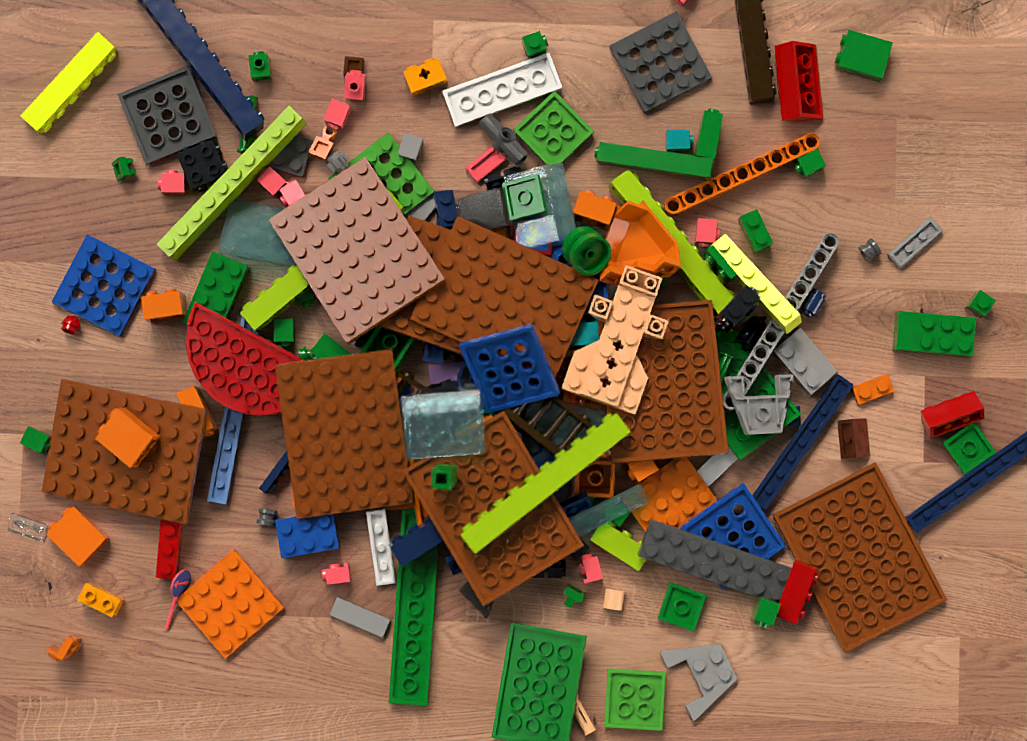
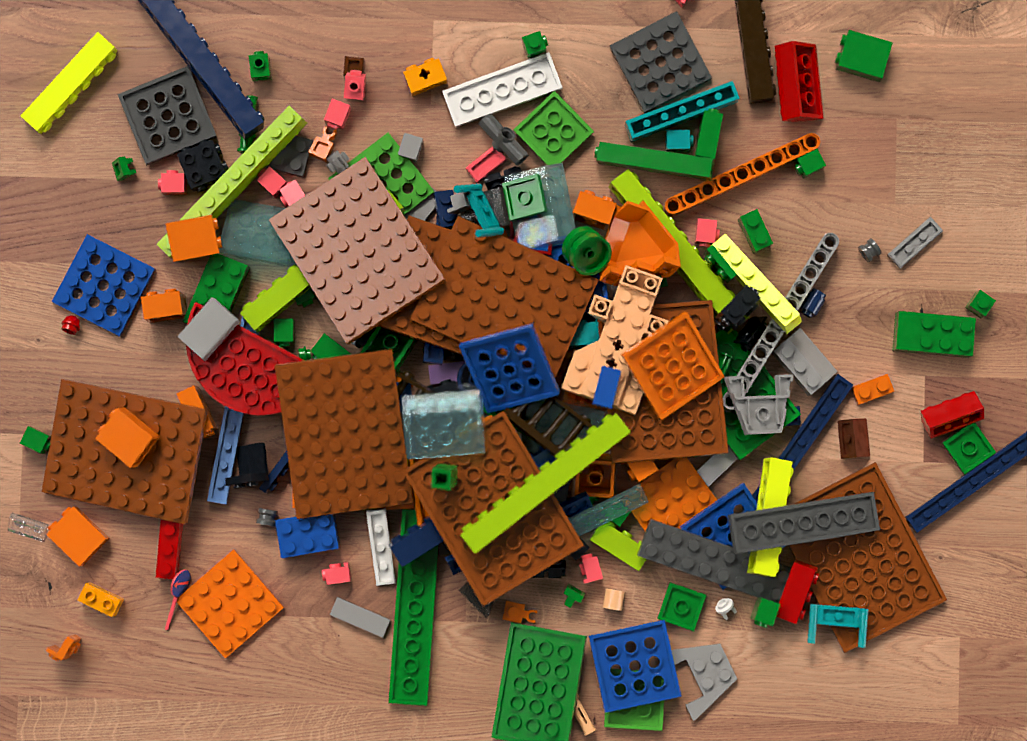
(193, 237): none -> orange brick
(208, 329): none -> light grey piece
(252, 466): none -> black bracket
(460, 203): none -> light grey panel
(482, 209): none -> teal plate
(515, 612): none -> orange plate
(606, 387): none -> blue tile
(665, 669): none -> blue piece
(672, 365): none -> orange plate
(681, 111): none -> teal brick
(724, 606): none -> white plate
(772, 493): none -> neon yellow brick
(803, 522): none -> dark grey plate
(838, 617): none -> teal plate

